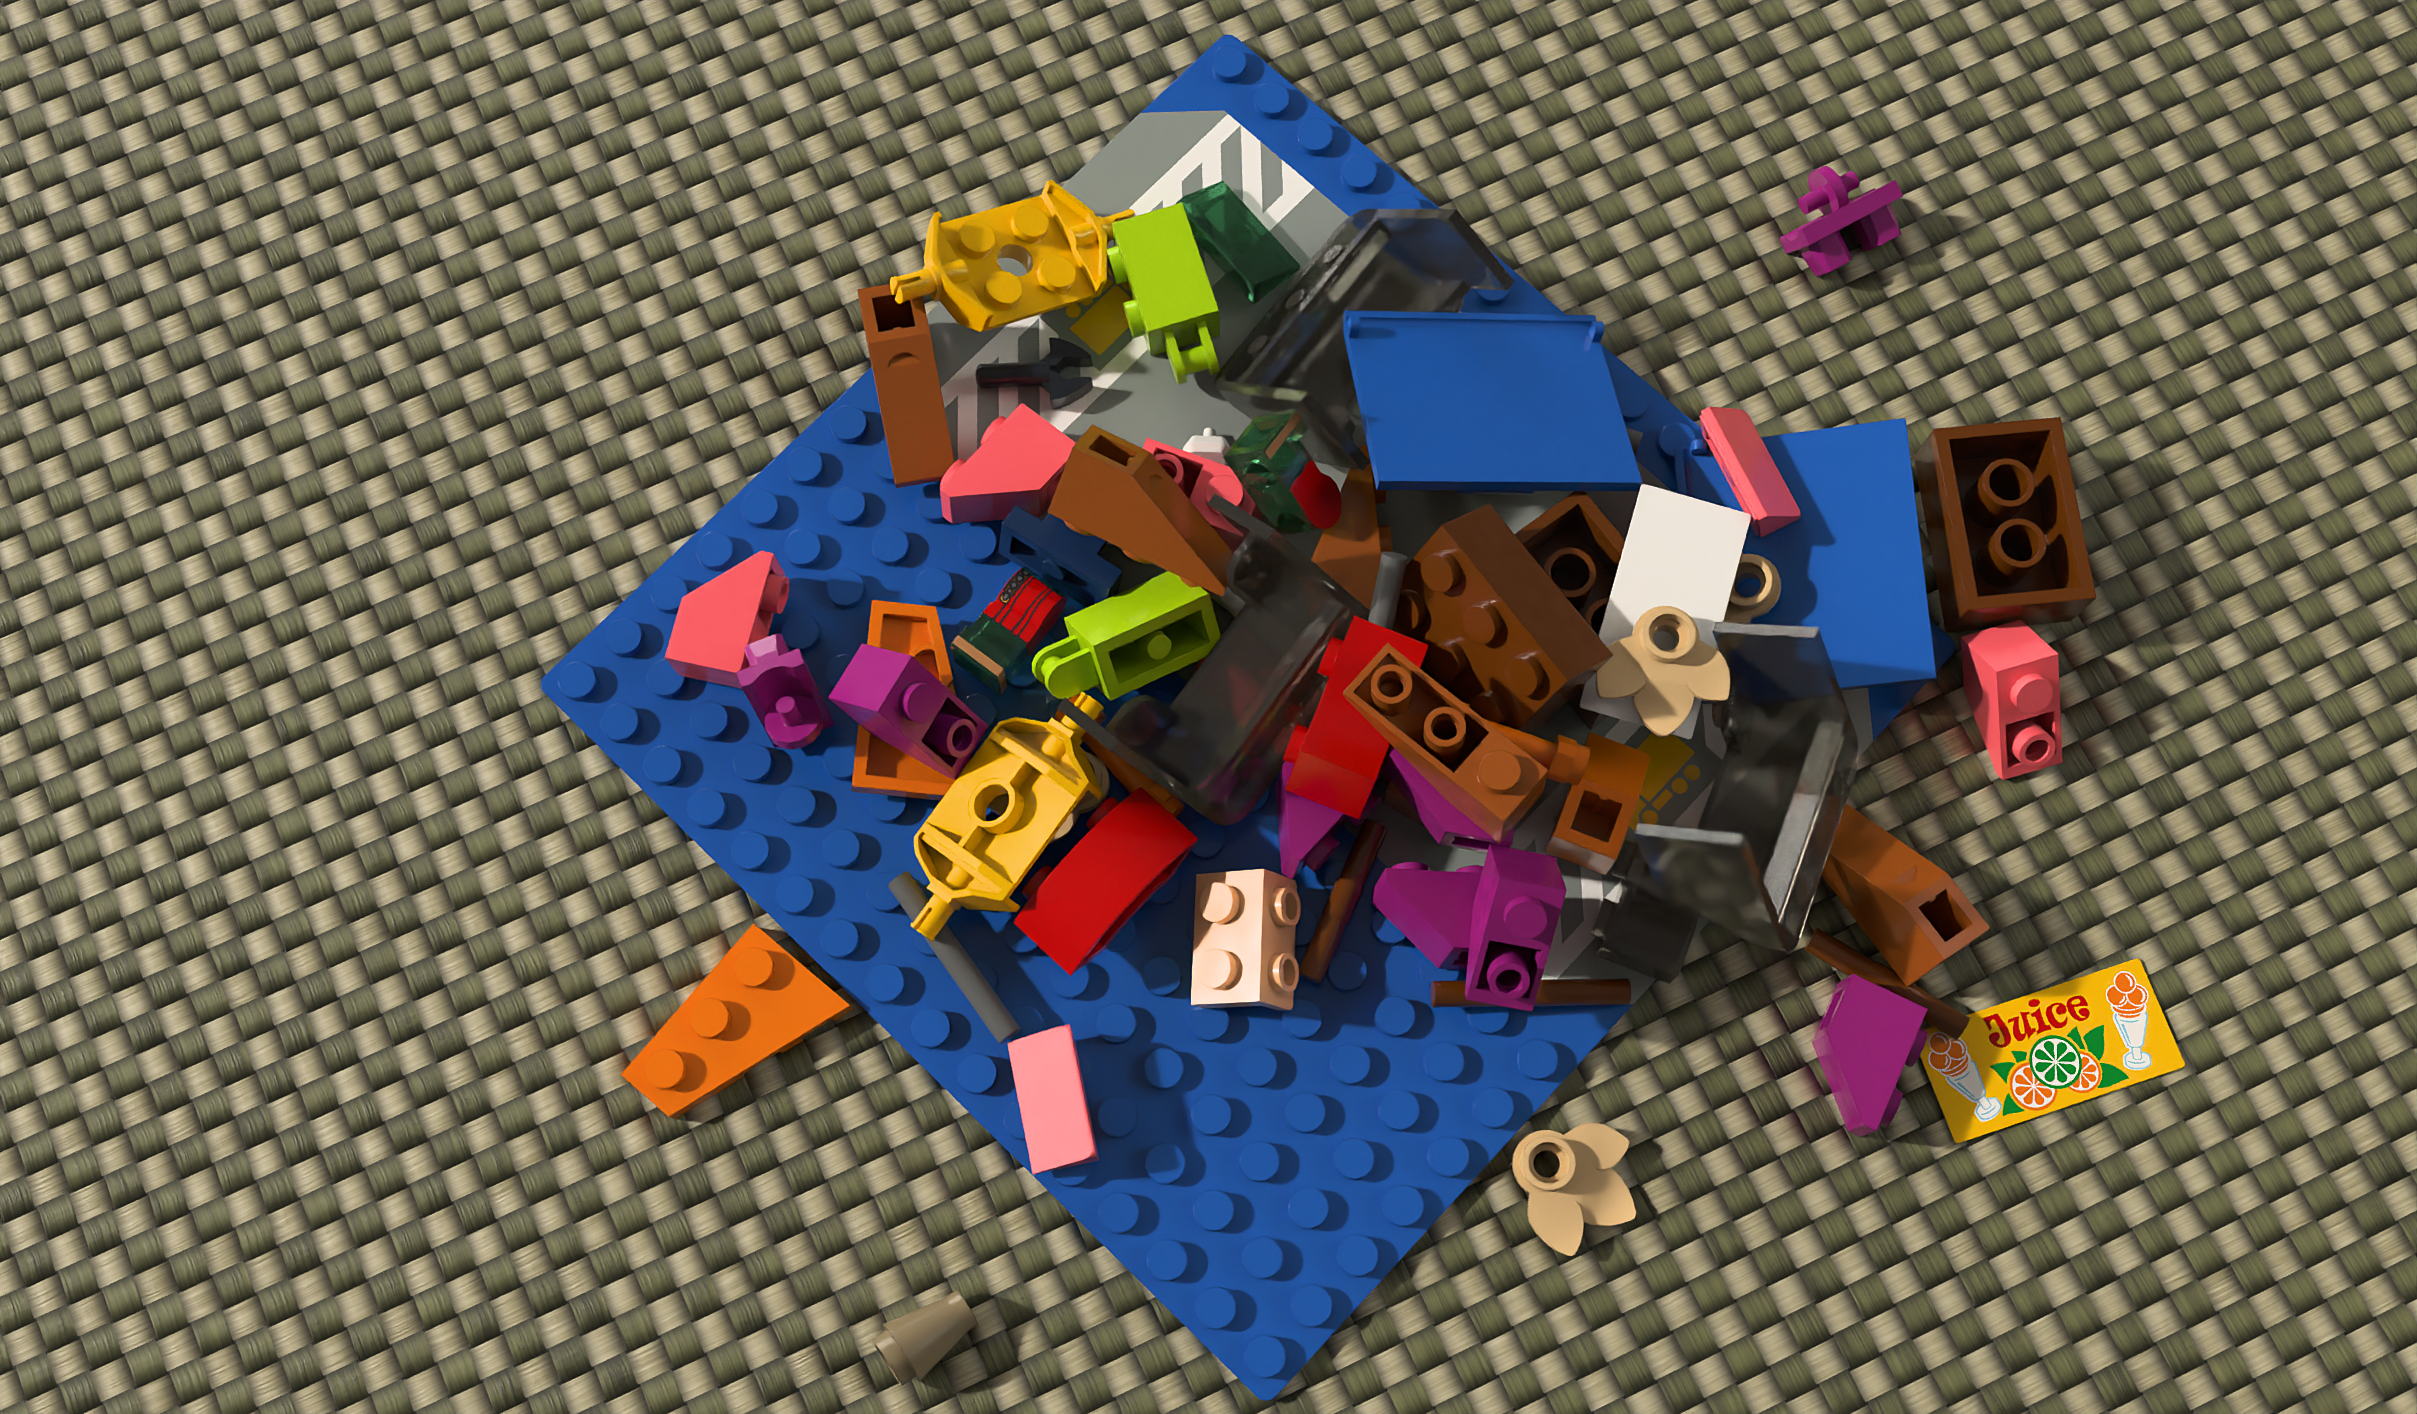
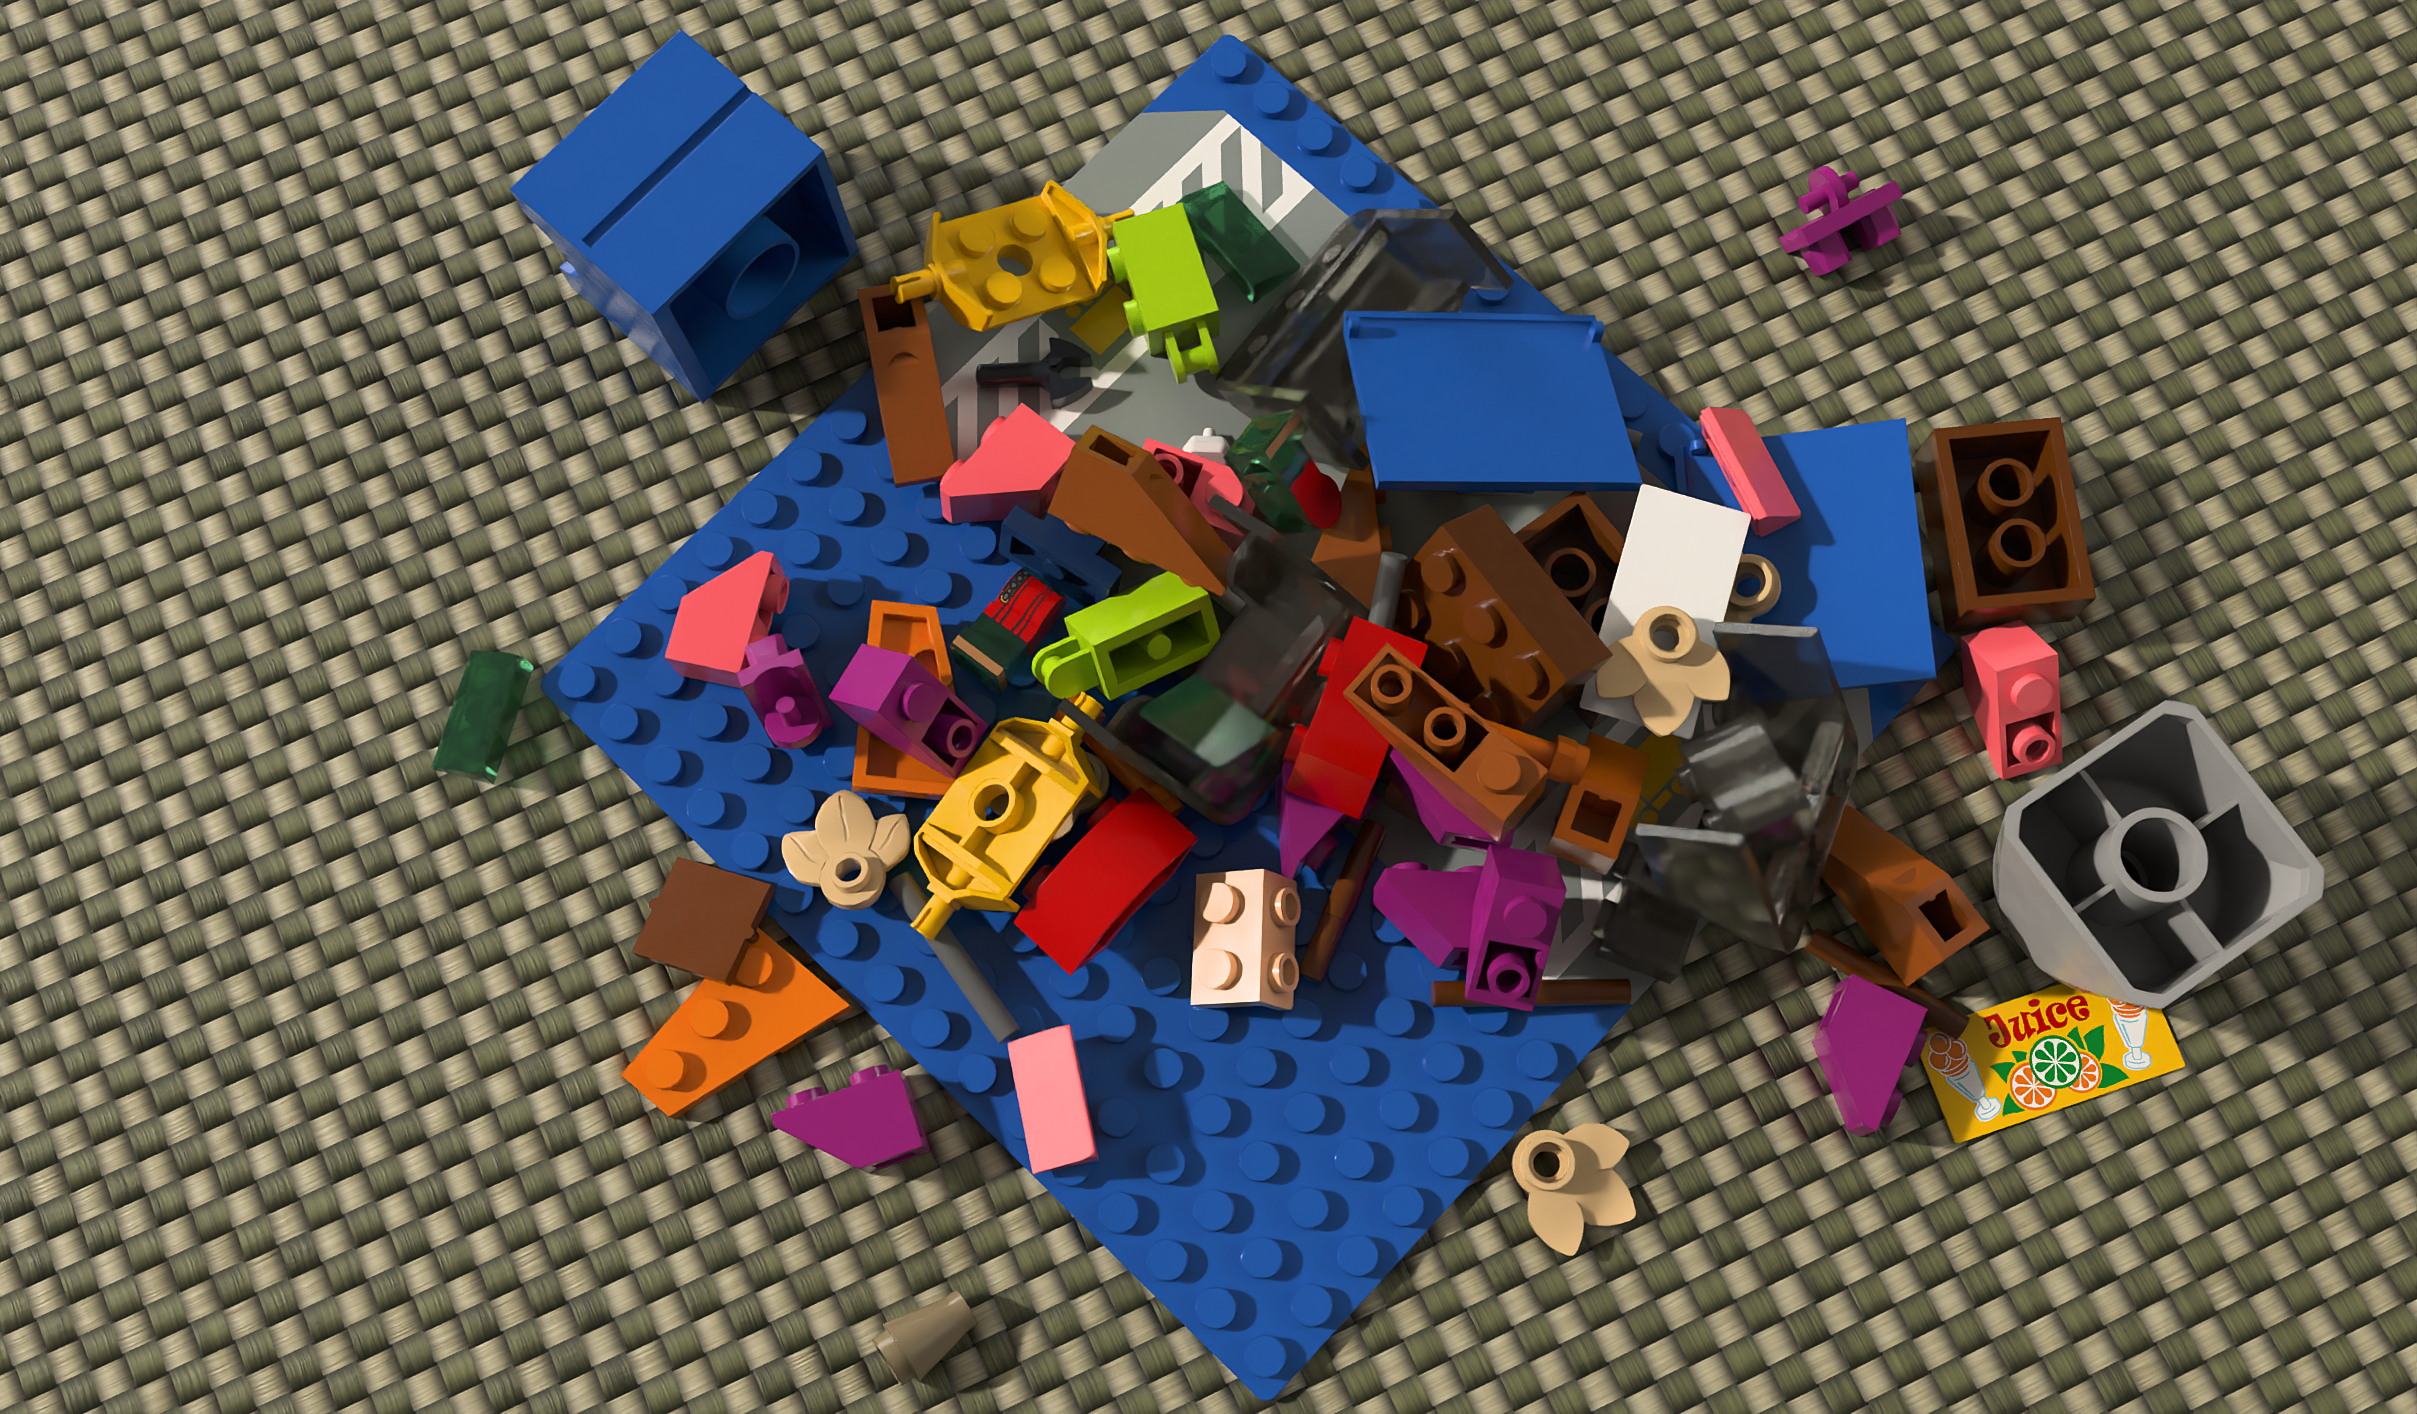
(483, 715): none -> clear green slope
(690, 214): none -> blue piece
(704, 921): none -> reddish brown piece
(845, 842): none -> tan plate
(864, 1124): none -> magenta slope
(1213, 728): none -> clear green slope
(1744, 786): none -> clear smoke brick
(2203, 851): none -> light grey piece

